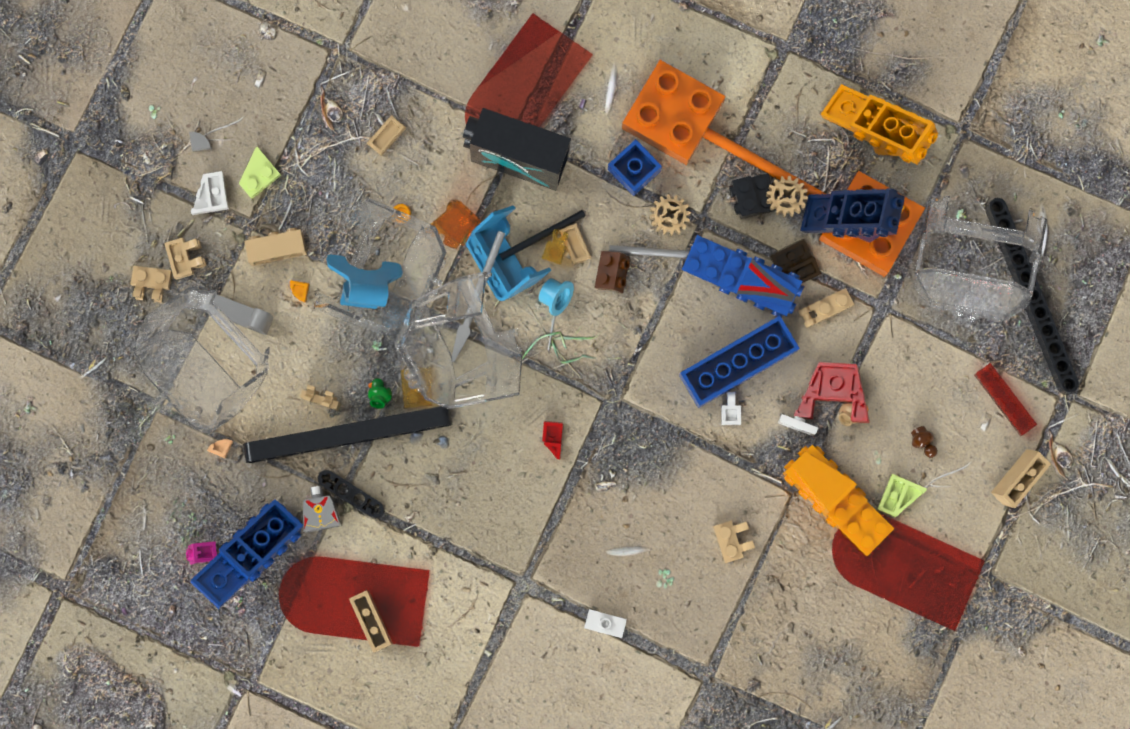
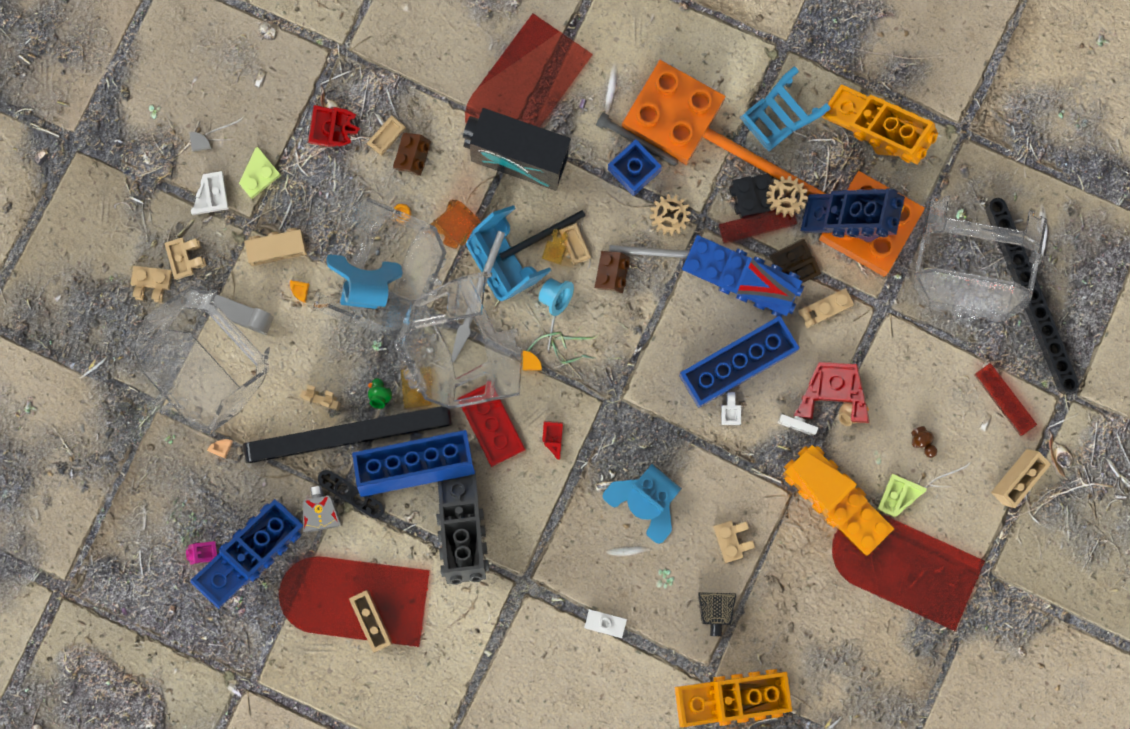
(331, 126): none -> red plate
(412, 153): none -> reddish brown bracket
(413, 463): none -> blue brick
(461, 531): none -> dark grey wedge
(492, 428): none -> red tile
(531, 362): none -> light orange tile
(605, 122): none -> dark grey piece
(647, 499): none -> dark azure piece
(716, 610): none -> black torso
(734, 699): none -> light orange wedge
(754, 225): none -> clear red plate
(757, 111): none -> dark azure hand

